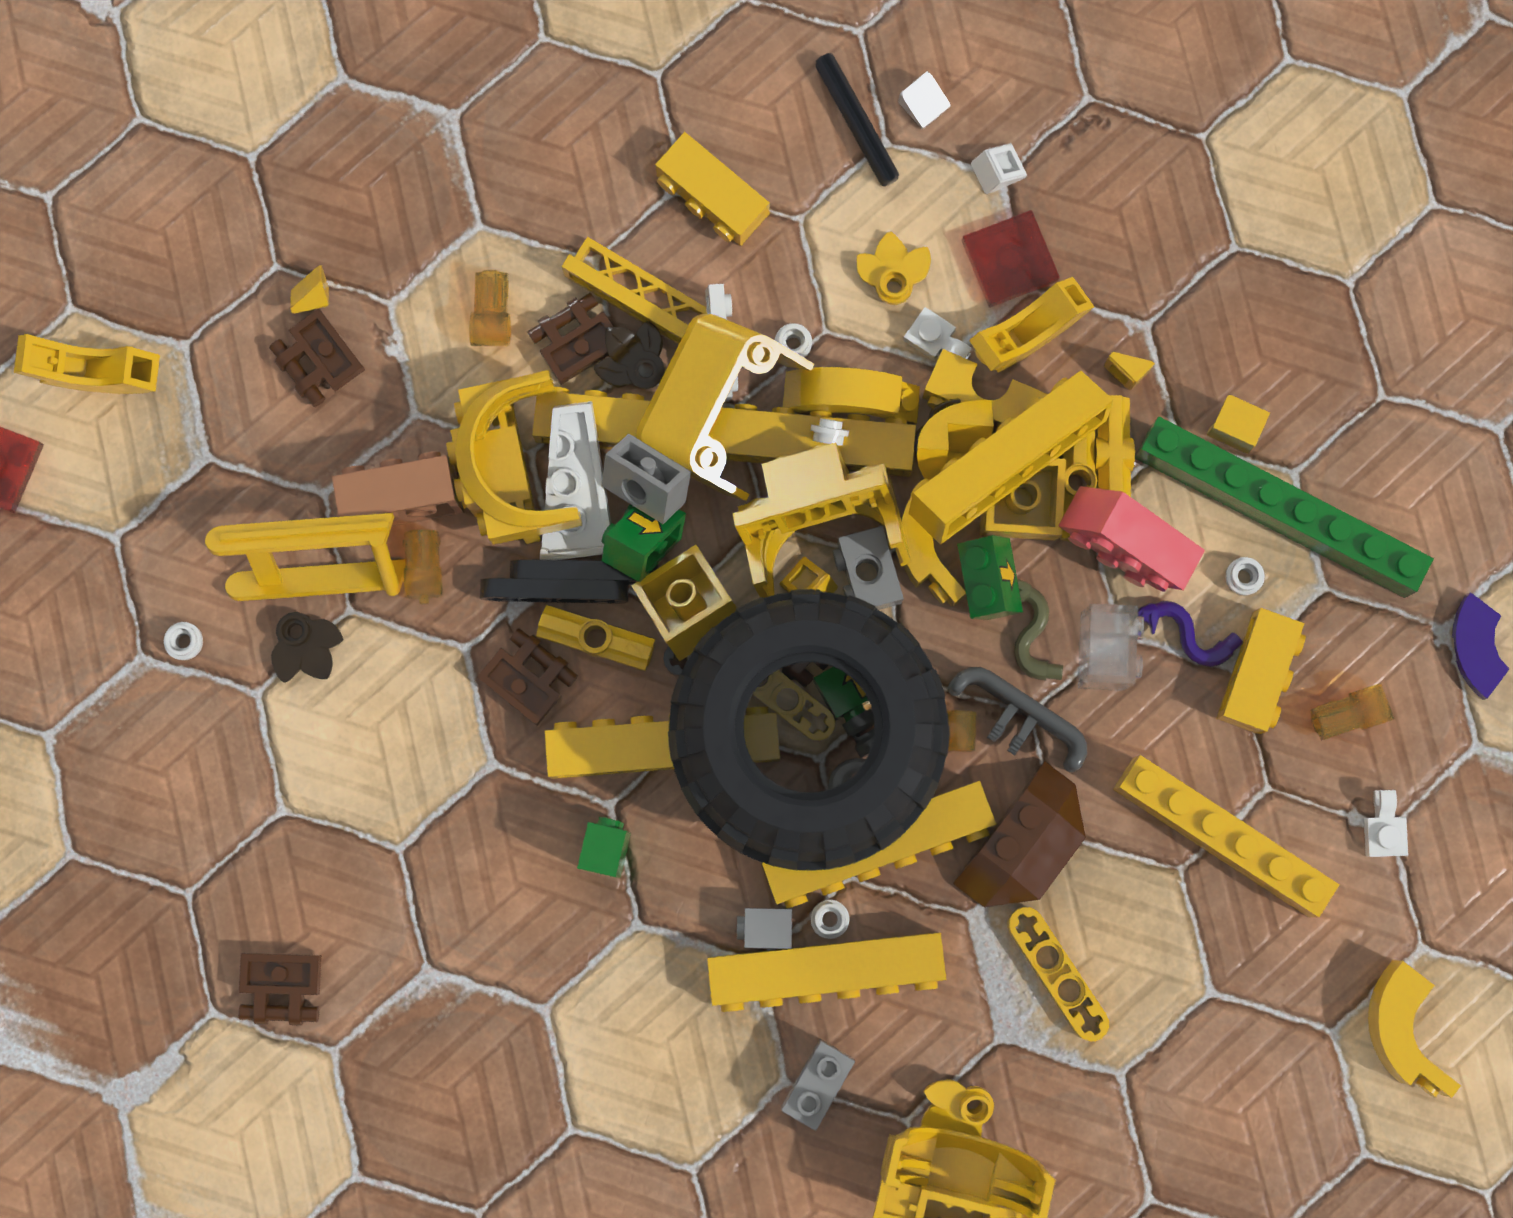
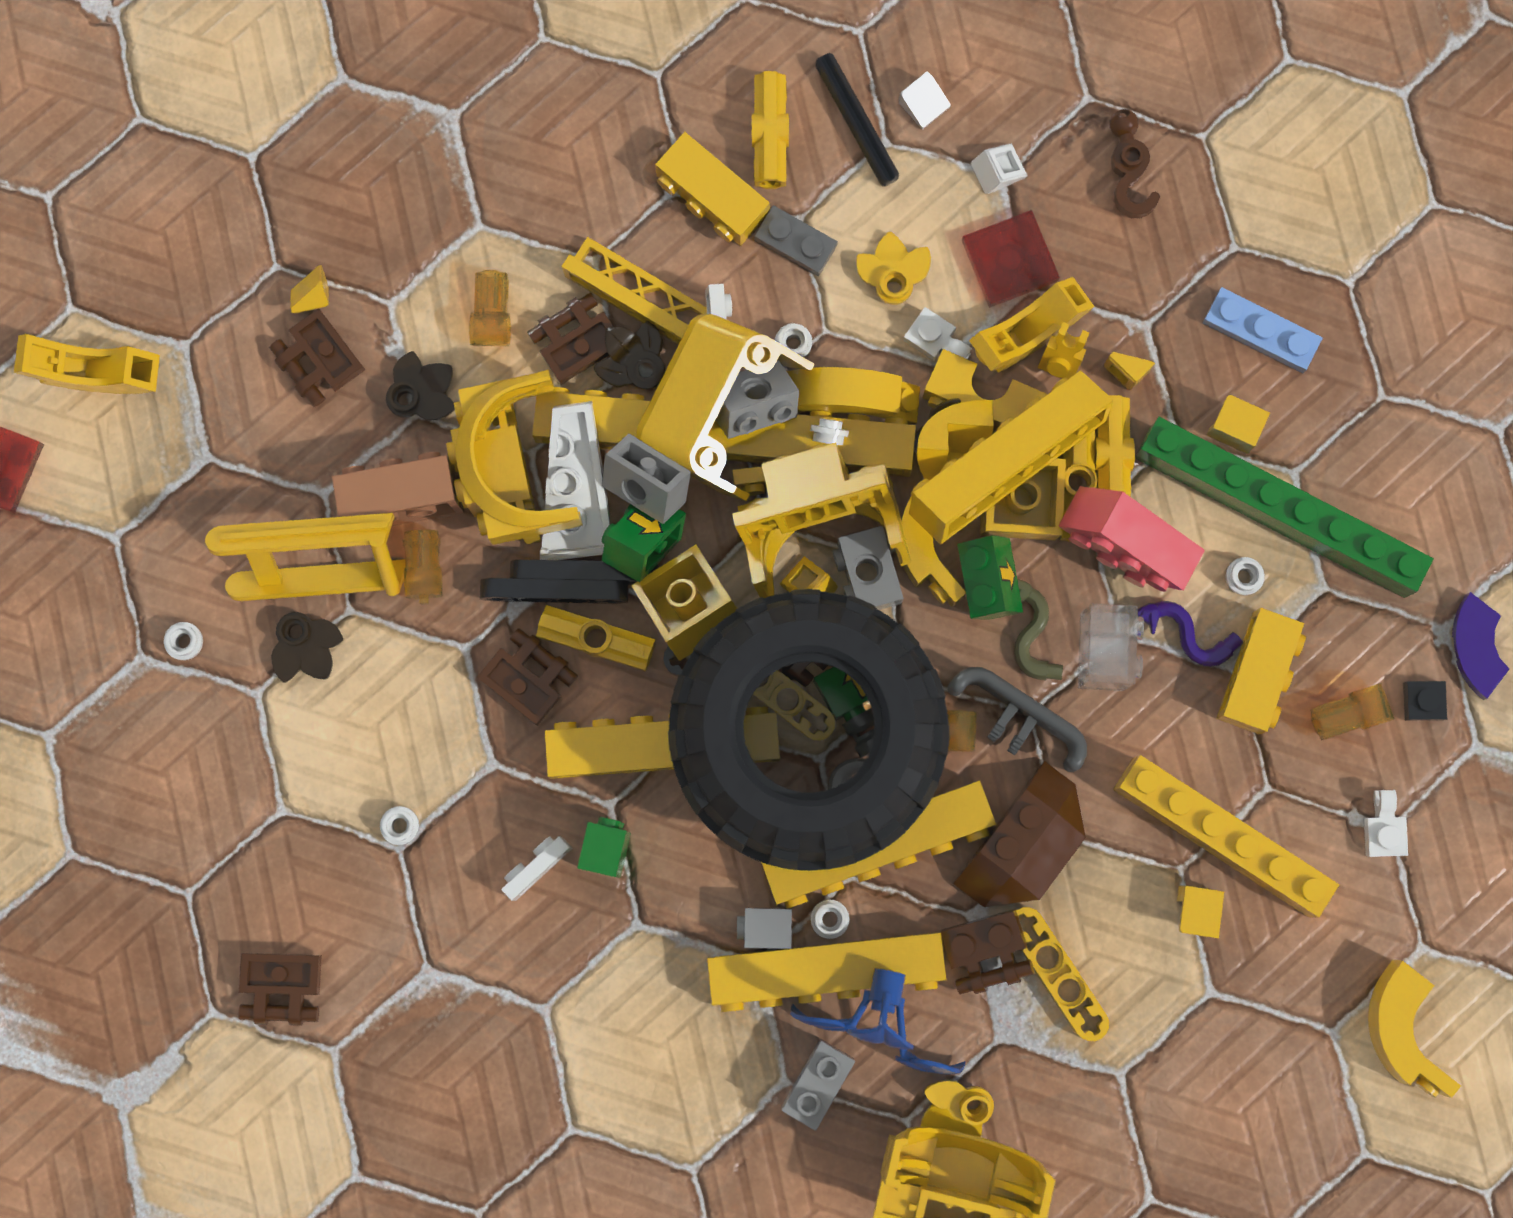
(387, 825): none -> white plate
(425, 385): none -> dark brown plate
(523, 877): none -> white plate
(750, 480): none -> yellow plate
(758, 401): none -> light grey brick
(770, 129): none -> yellow piece
(795, 240): none -> flat silver plate
(885, 996): none -> blue plant
(983, 940): none -> reddish brown plate
(1063, 353): none -> yellow plate
(1129, 163): none -> reddish brown piece
(1200, 911): none -> yellow panel
(1262, 330): none -> light blue plate
(1425, 700): none -> black plate

